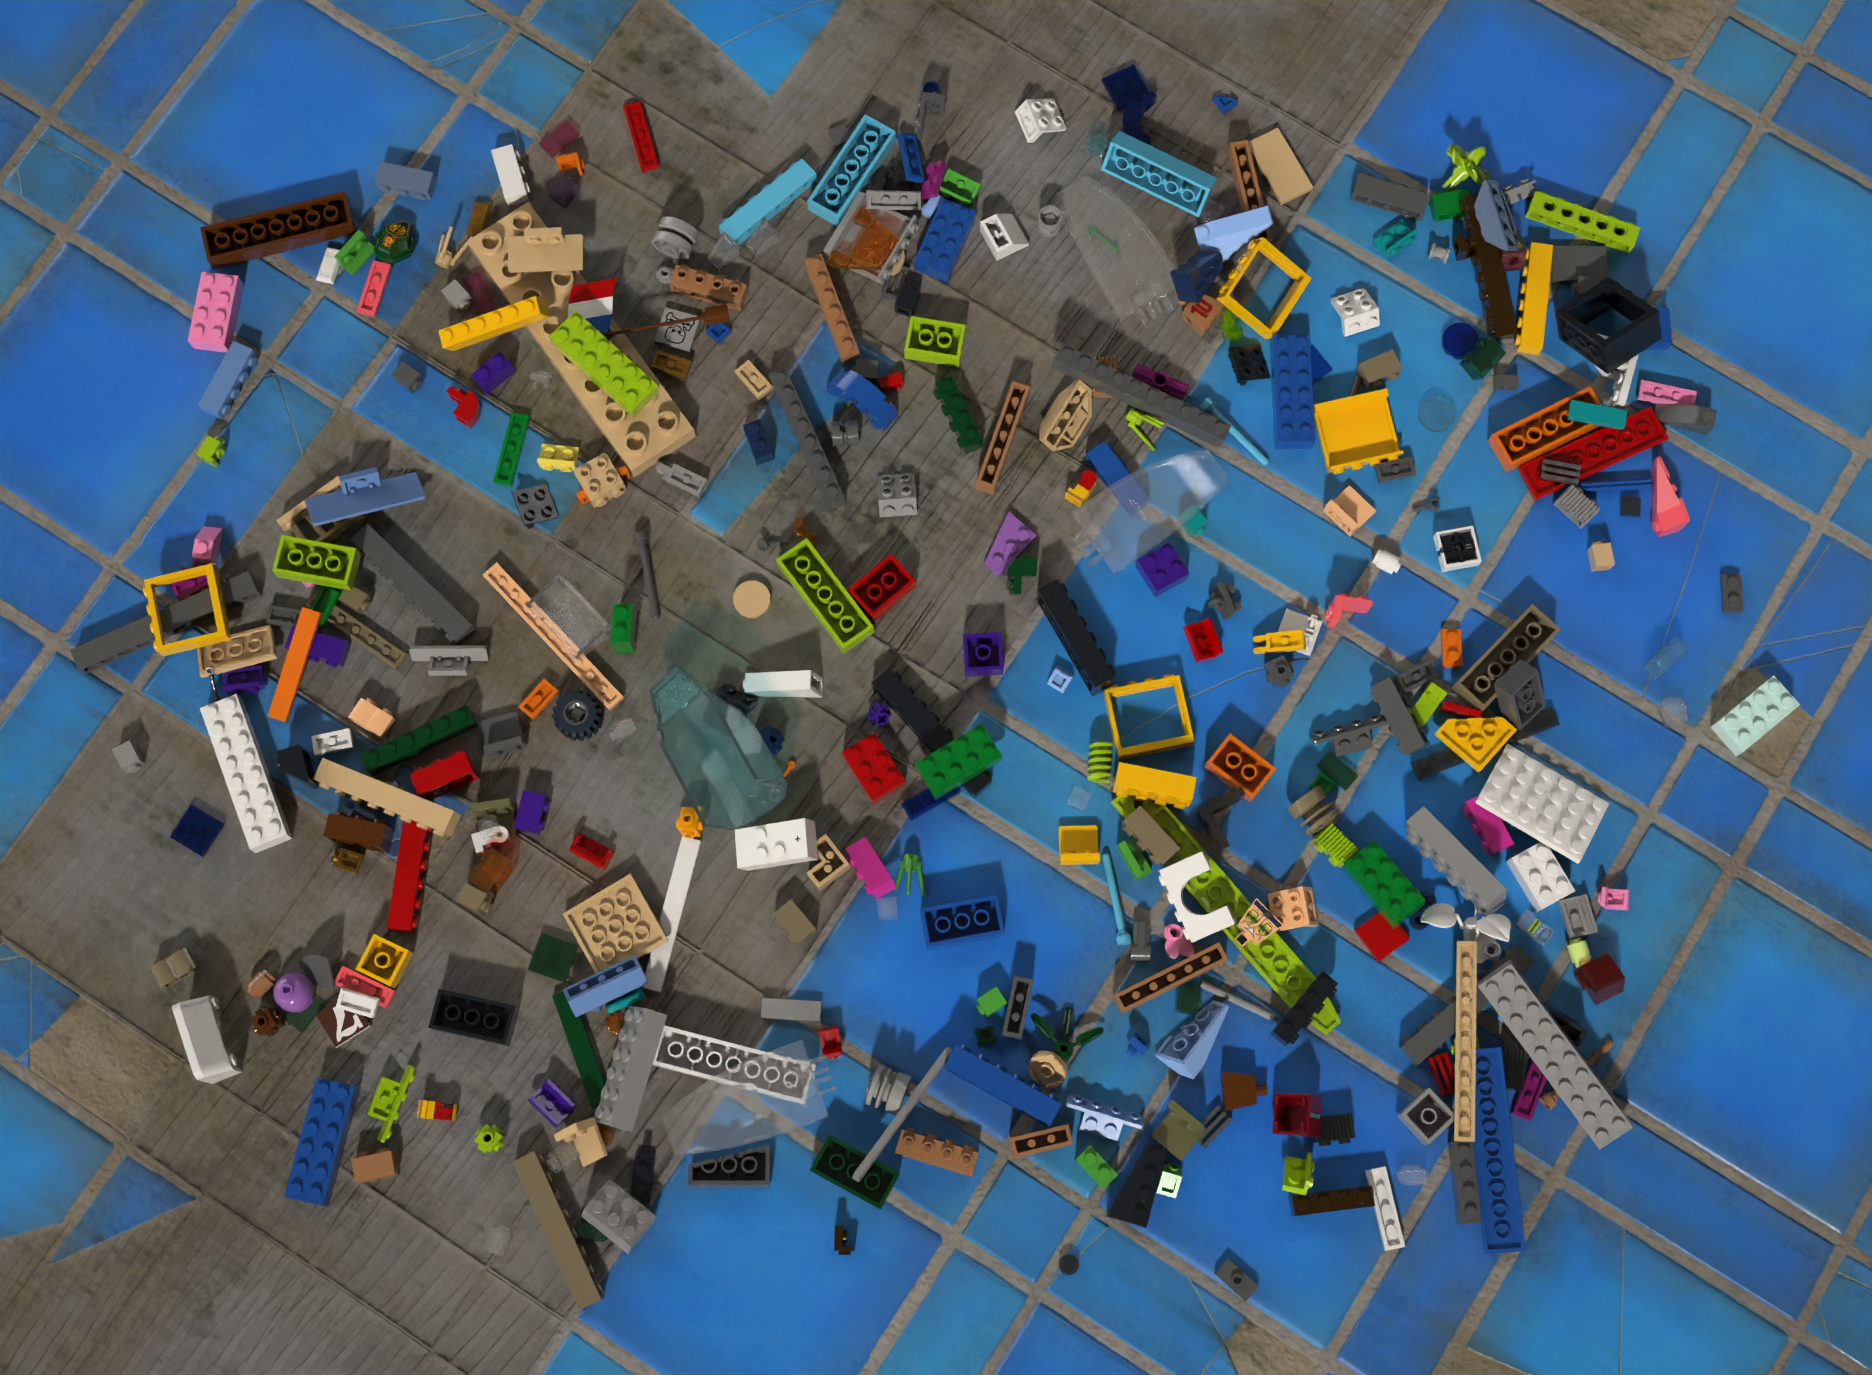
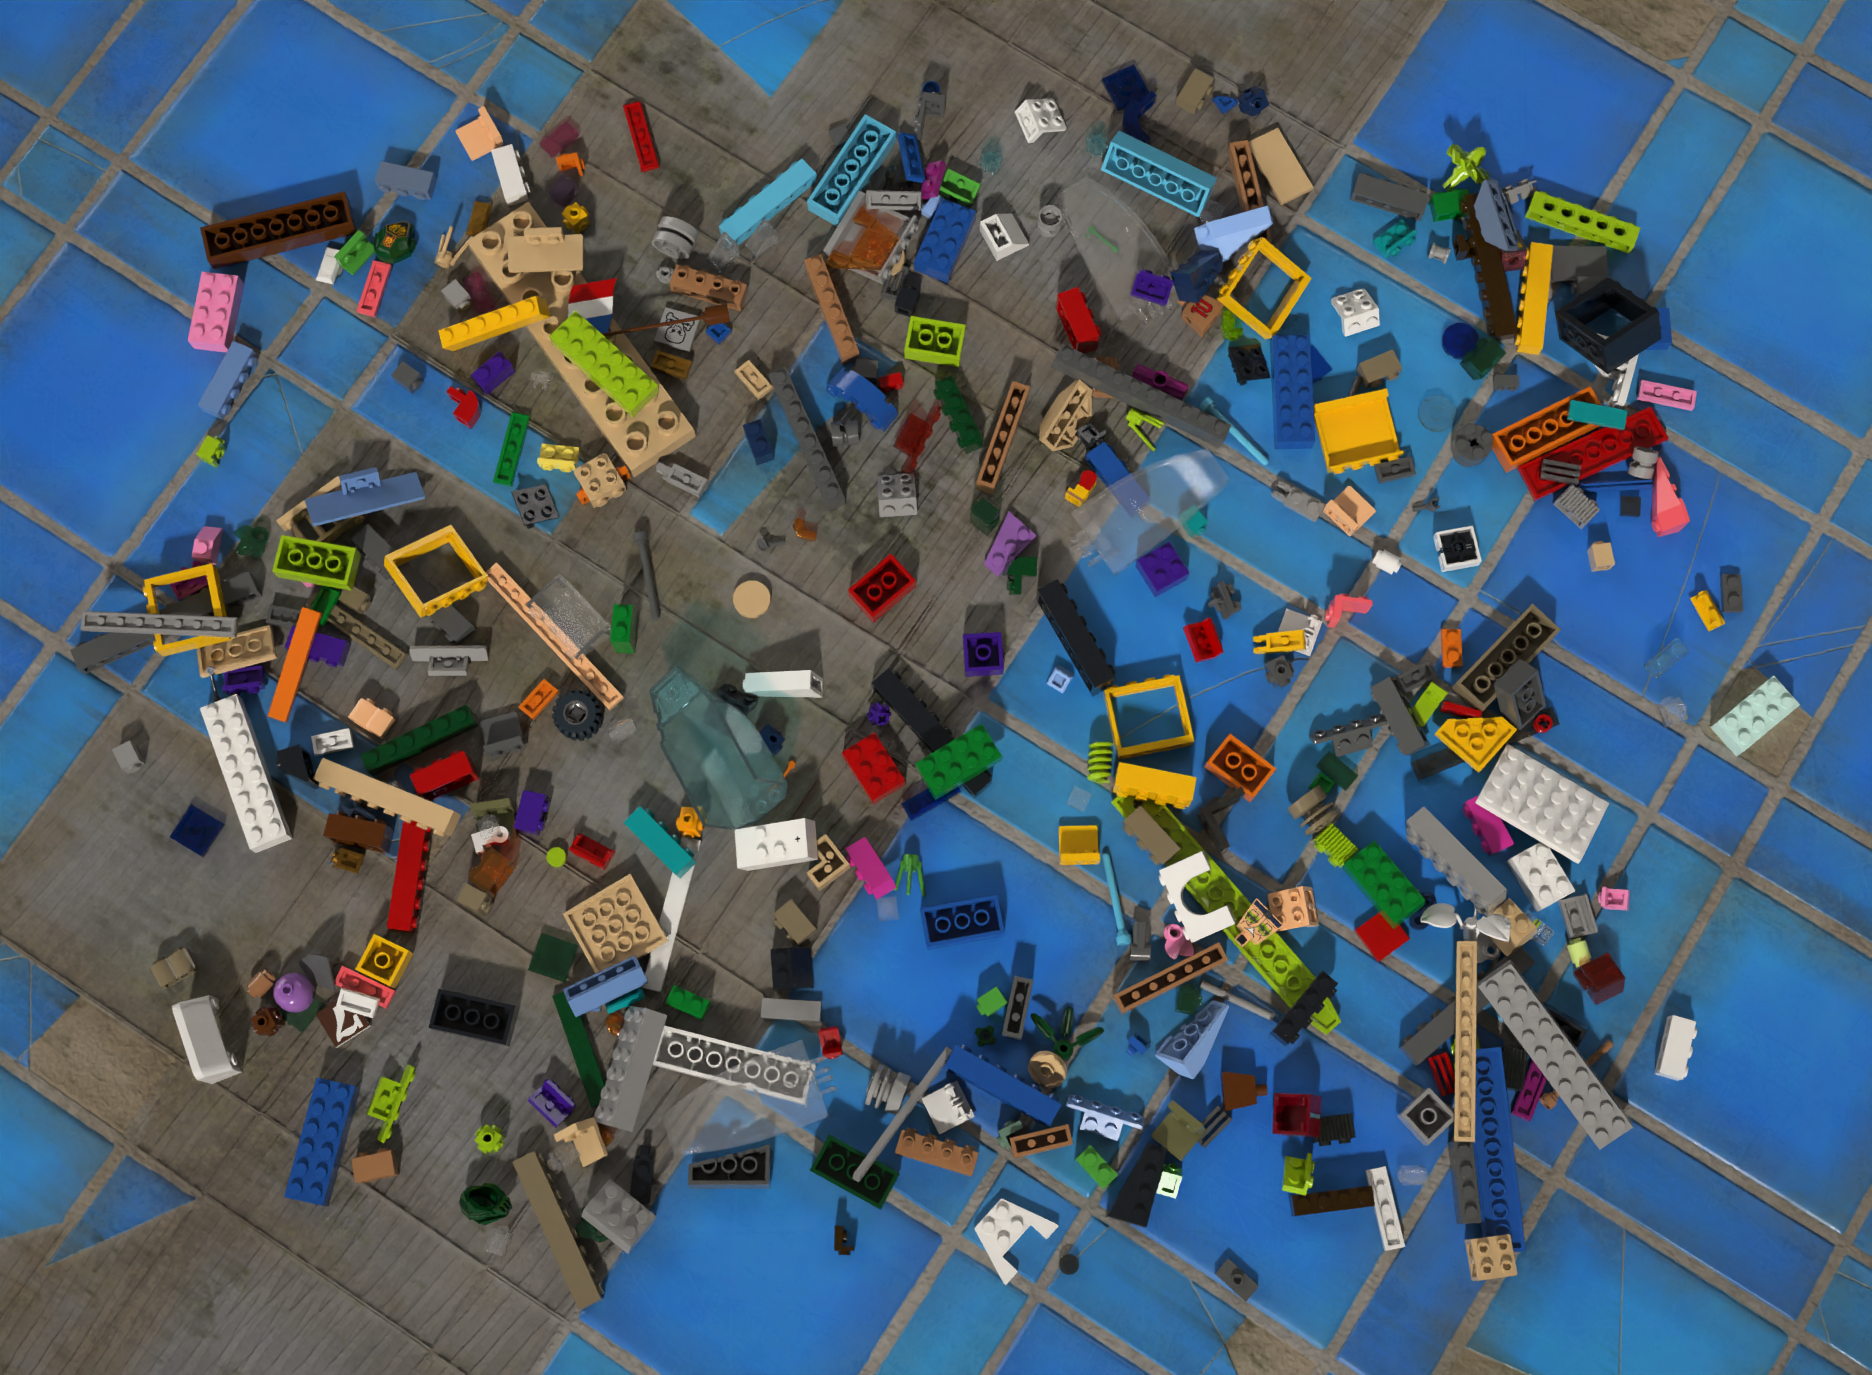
(159, 624): none -> light grey tile
(249, 541): none -> clear green plate
(423, 546): none -> yellow window
(436, 1110): leg -> none
(480, 136): none -> light nougat bracket
(484, 1203): none -> dark green helmet
(556, 857): none -> lime tile
(575, 218): none -> yellow brick
(660, 842): none -> teal brick
(688, 1003): none -> green brick
(791, 968): none -> black slope
(825, 596): lime brick -> none
(913, 436): none -> clear red bracket
(948, 1107): none -> white hinge
(984, 516): none -> clear green brick
(990, 161): none -> clear light blue gear
(1003, 1228): none -> white wing
(1010, 1128): none -> sand green bracket
(1078, 320): none -> red brick
(1090, 435): none -> black bracket
(1134, 859): bright green bracket -> none
(1152, 287): none -> dark purple bracket
(1195, 91): none -> dark tan brick
(1252, 101): none -> dark blue brick
(1299, 501): none -> light grey hinge
(1476, 436): none -> dark grey brick
(1491, 1257): none -> tan bracket
(1521, 928): none -> tan slope
(1545, 718): none -> red bush
(1643, 462): none -> light grey wheel
(1676, 1048): none -> white brick
(1686, 417): flat silver slope -> none
(1707, 610): none -> yellow hinge

